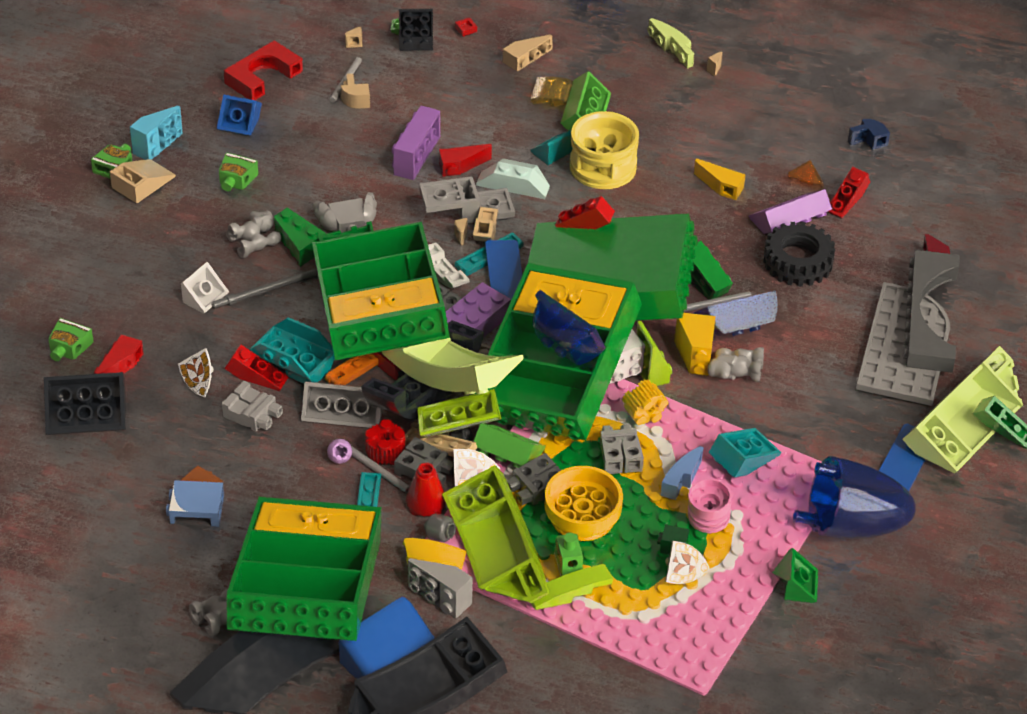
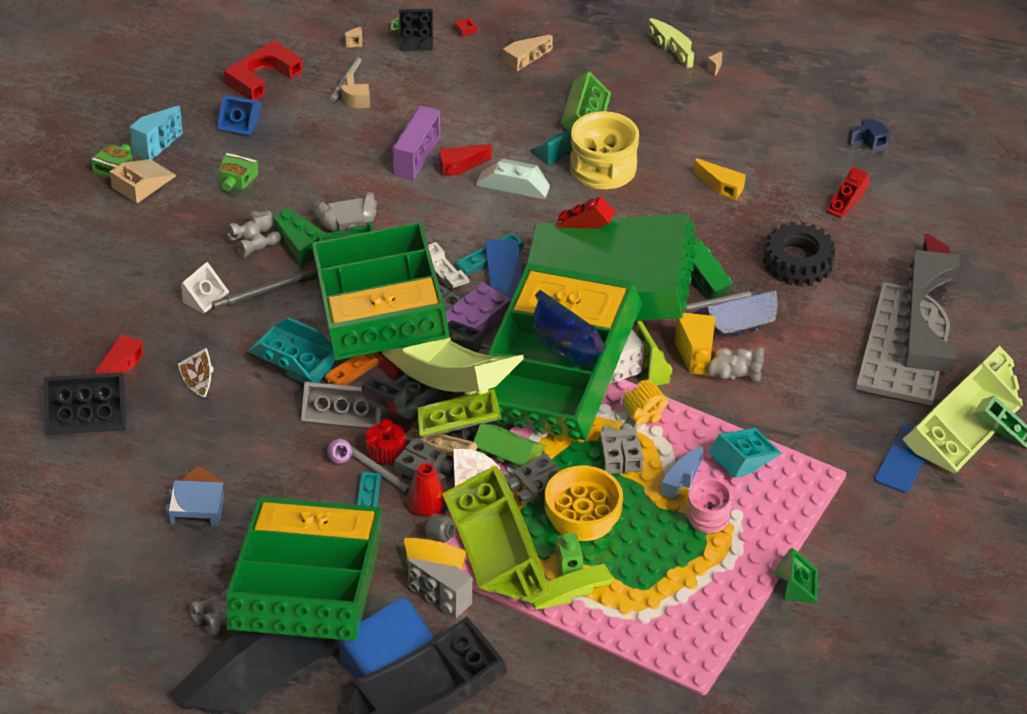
(69, 340): bright green torso -> none
(251, 407): light grey hips -> none
(256, 370): red slope -> none
(460, 230): tan slope -> none
(463, 196): light grey bracket -> none
(485, 224): tan brick -> none
(551, 90): clear yellow slope -> none
(670, 534): dark green brick -> none
(685, 564): shield -> none
(793, 210): slope -> none
(806, 173): clear orange slope -> none
(855, 501): clear blue windscreen -> none

